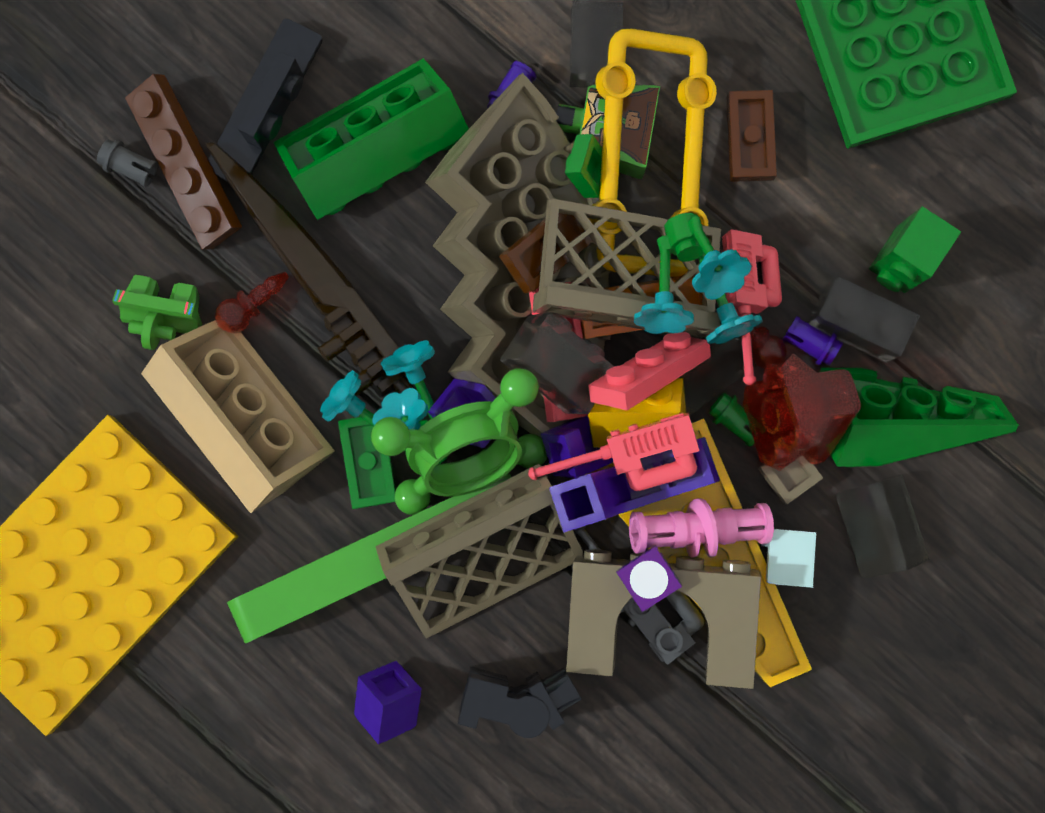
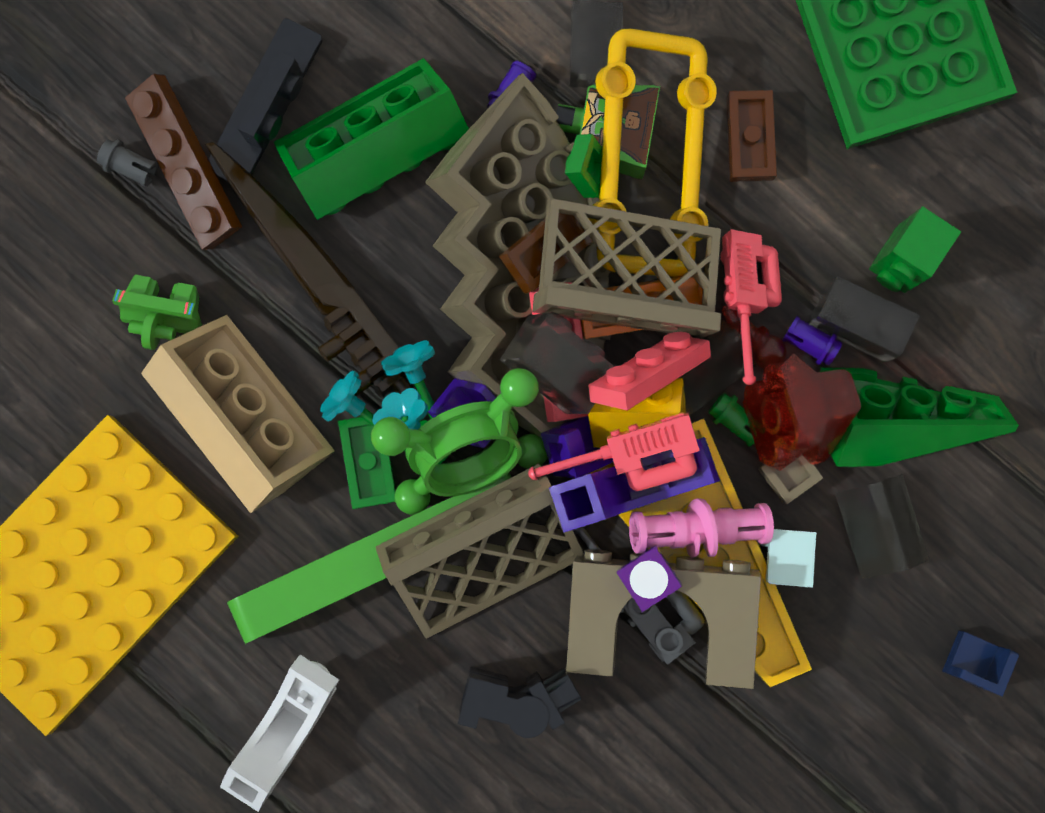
(235, 314): clear red bar -> none
(280, 733): none -> white arch
(387, 702): dark purple panel -> none
(717, 275): teal plant -> none
(980, 663): none -> dark blue panel

